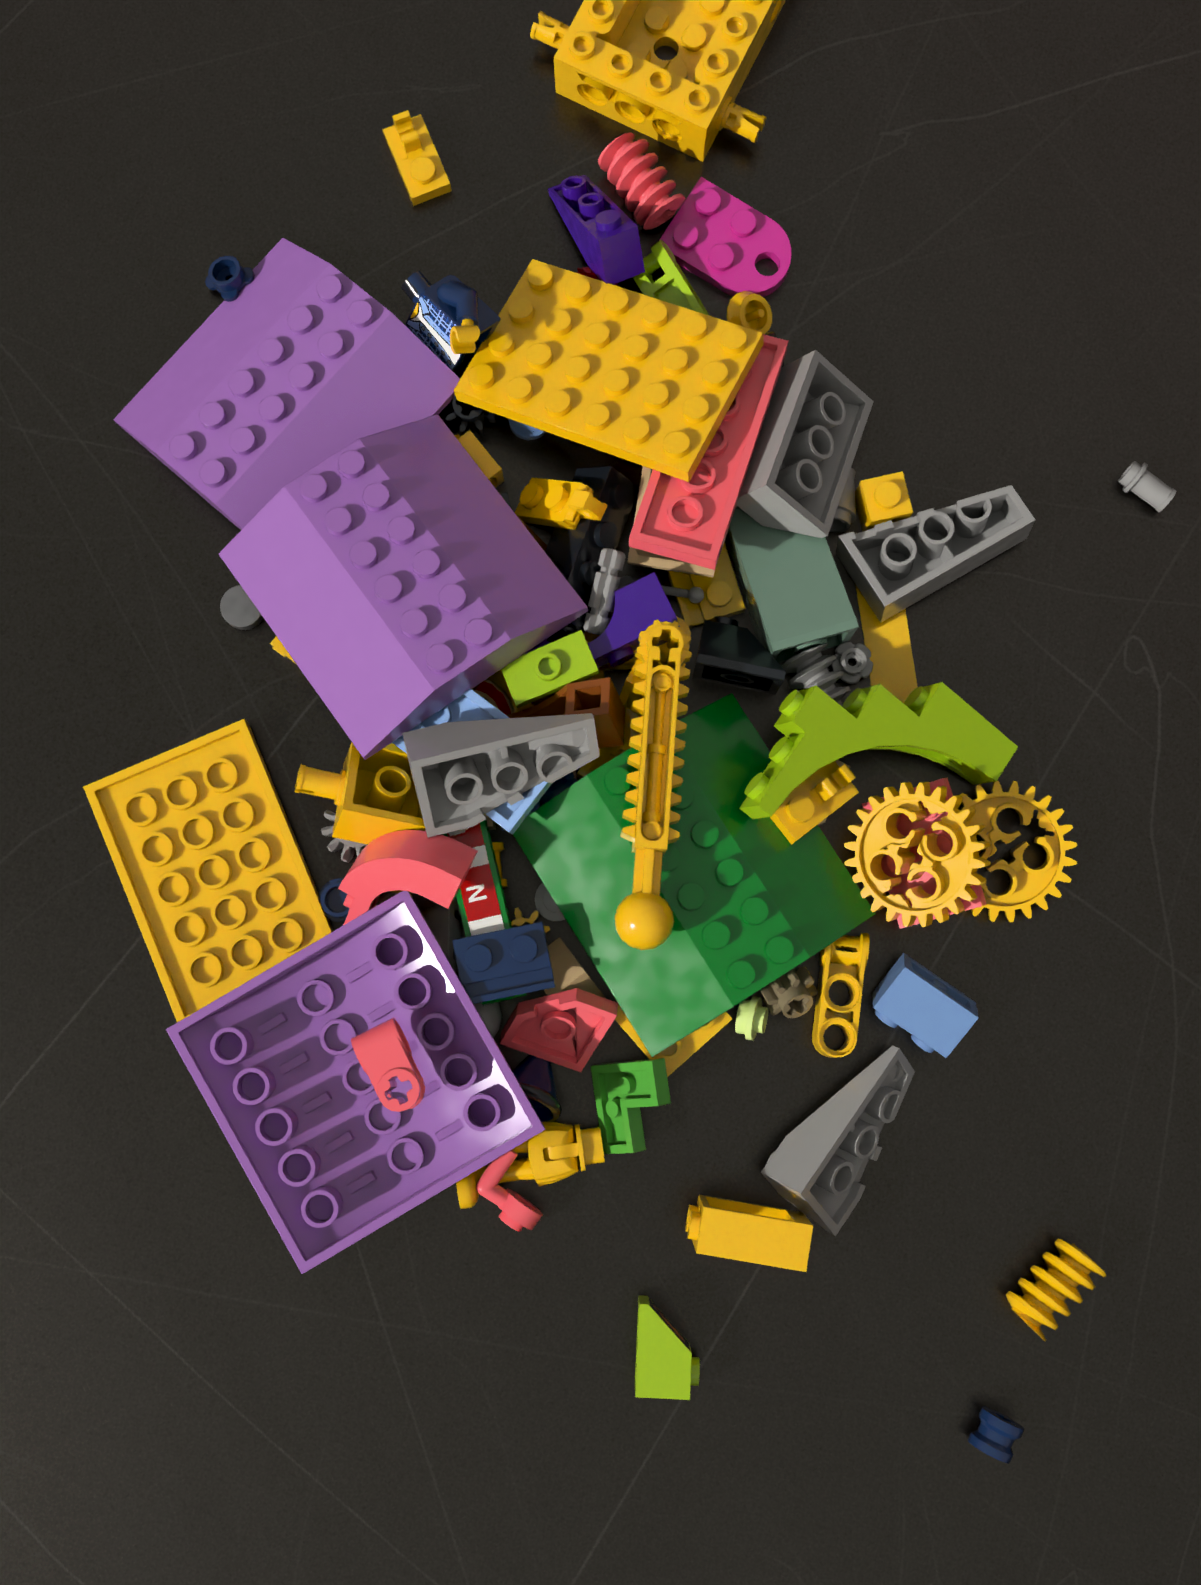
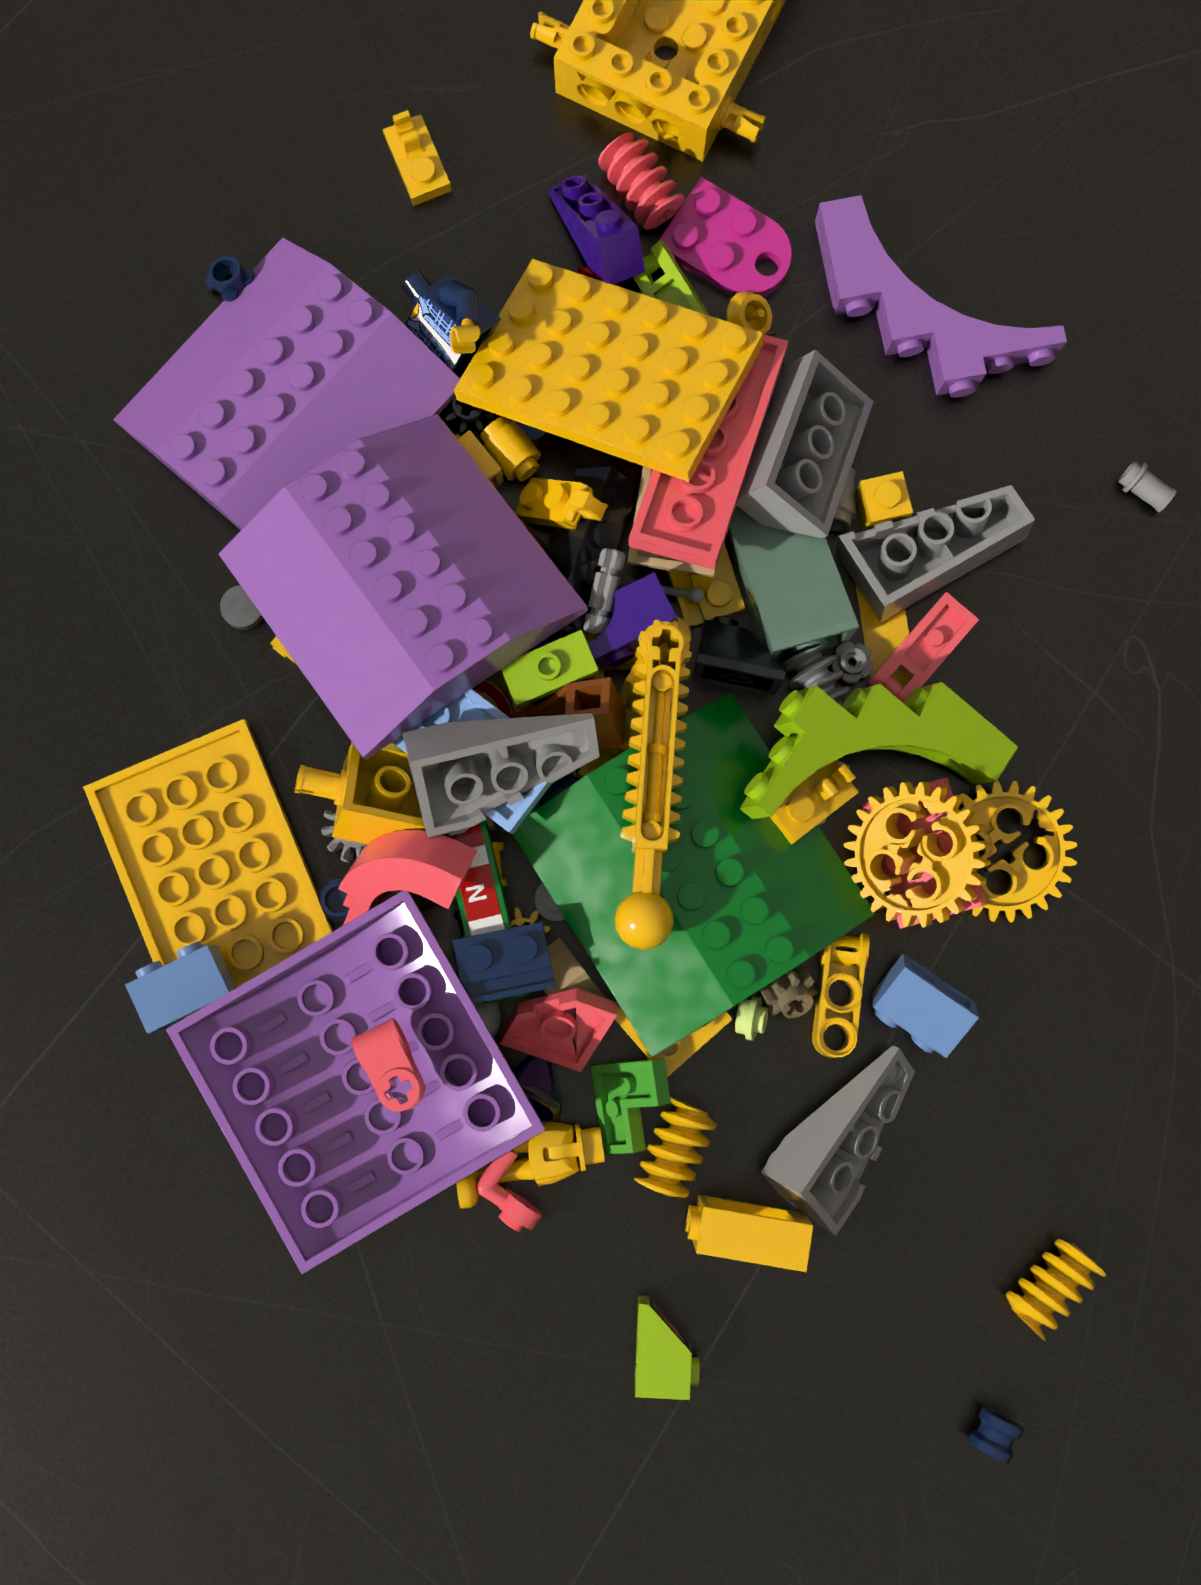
(180, 987): none -> medium blue brick
(511, 449): none -> yellow brick
(677, 1149): none -> yellow piece
(908, 318): none -> medium lavender arch
(926, 646): none -> coral plate

